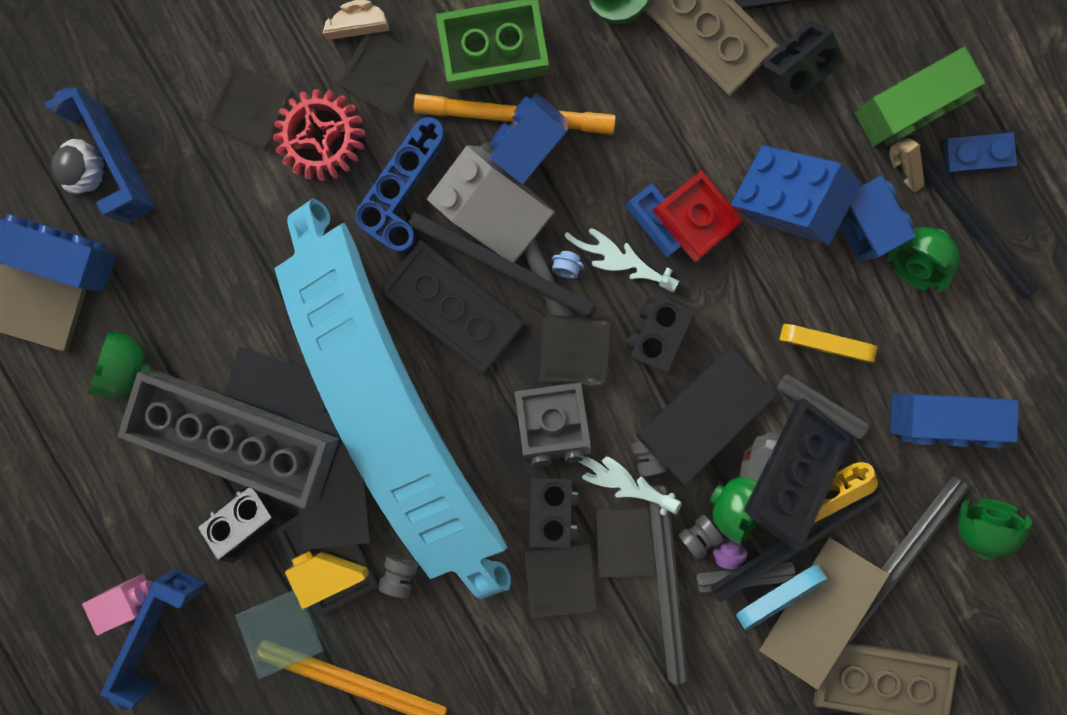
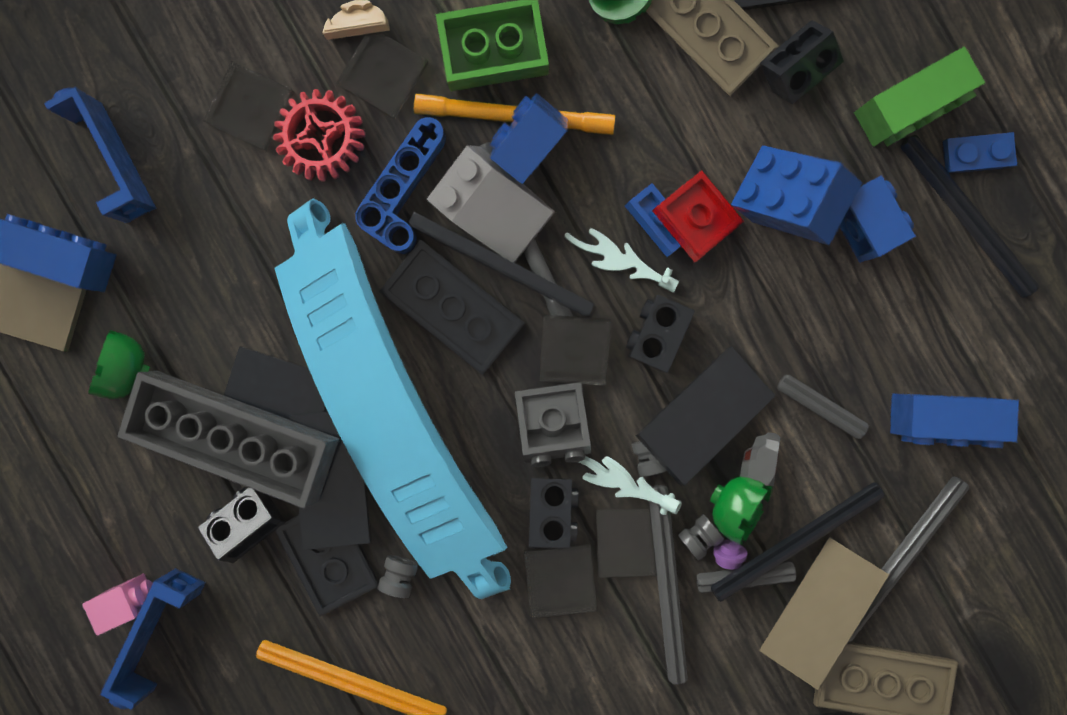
(78, 166): hair -> none
(278, 634): clear light blue tile -> none
(322, 576): yellow slope -> none
(567, 265): light blue plate -> none
(781, 597): medium azure beam -> none
(798, 474): black tile -> none
(828, 343): yellow beam -> none
(856, 488): yellow beam -> none
(908, 156): tan tile -> none
(927, 259): green cylinder -> none
(992, 528): green cylinder -> none

